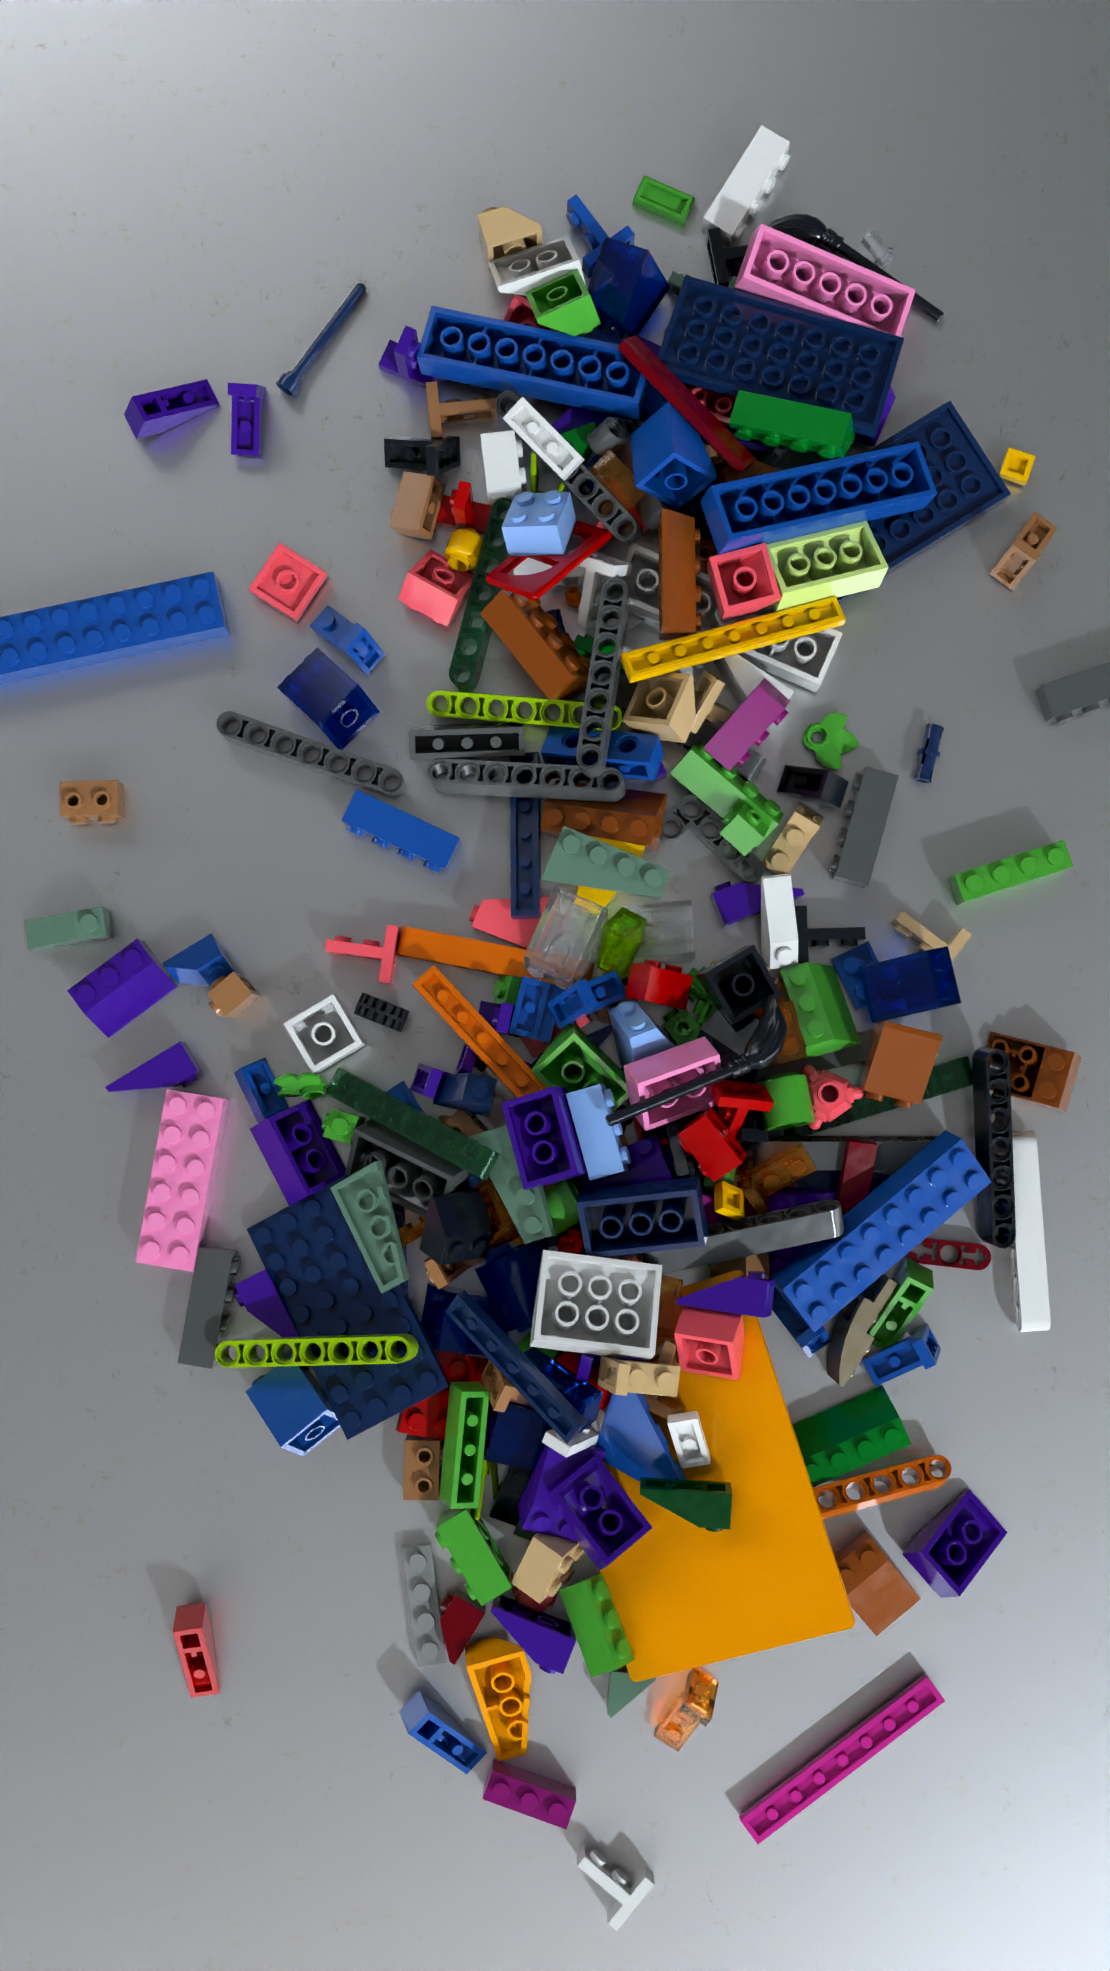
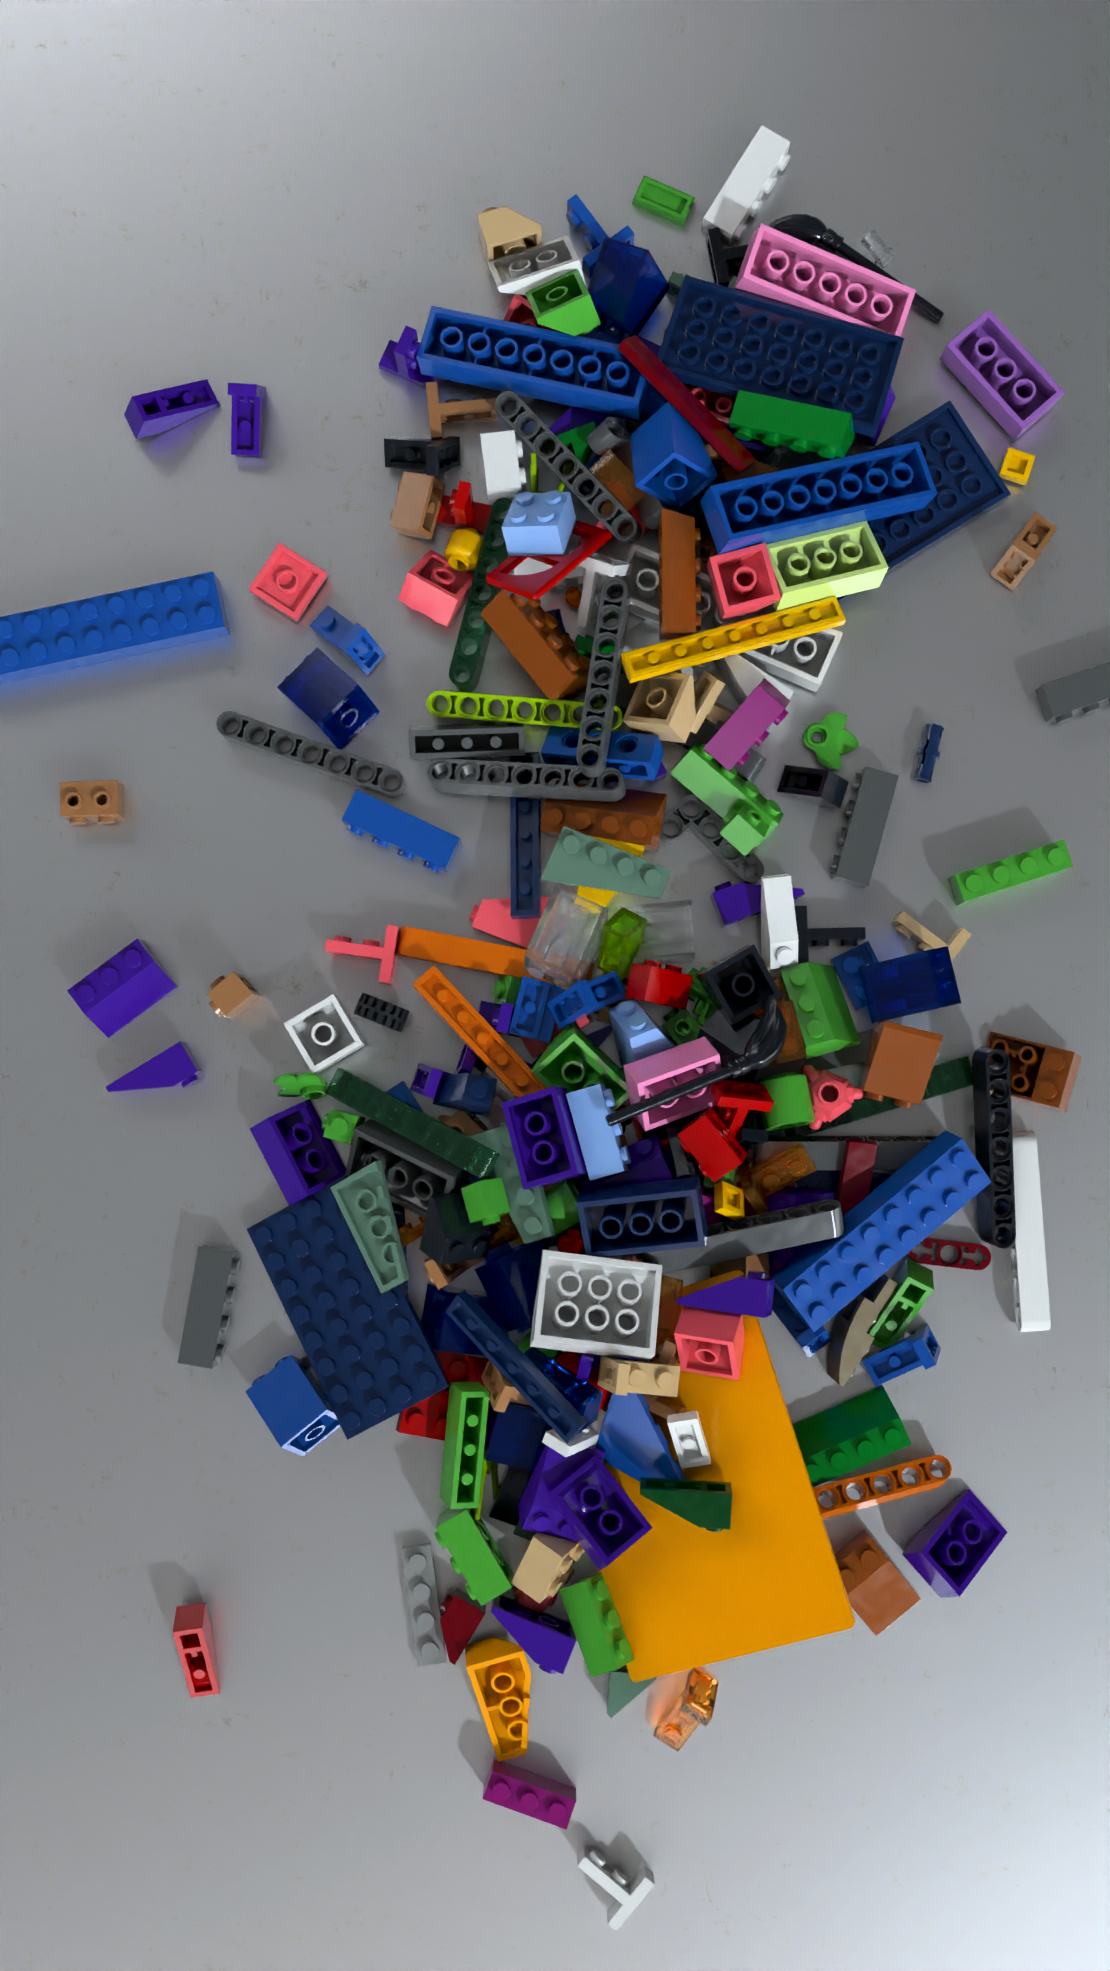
(69, 928): sand green slope -> none
(182, 1179): bright pink brick -> none
(199, 963): blue slope -> none
(259, 1090): blue slope -> none
(264, 1303): dark purple slope -> none
(291, 381): dark blue piece -> none
(303, 1355): lime beam -> none
(422, 1468): medium nougat brick -> none
(440, 1732): blue slope -> none
(486, 1201): none -> bright green brick
(543, 438): white plate -> none
(792, 839): tan bracket -> none
(841, 1759): dark pink plate -> none
(1001, 374): none -> medium lavender brick

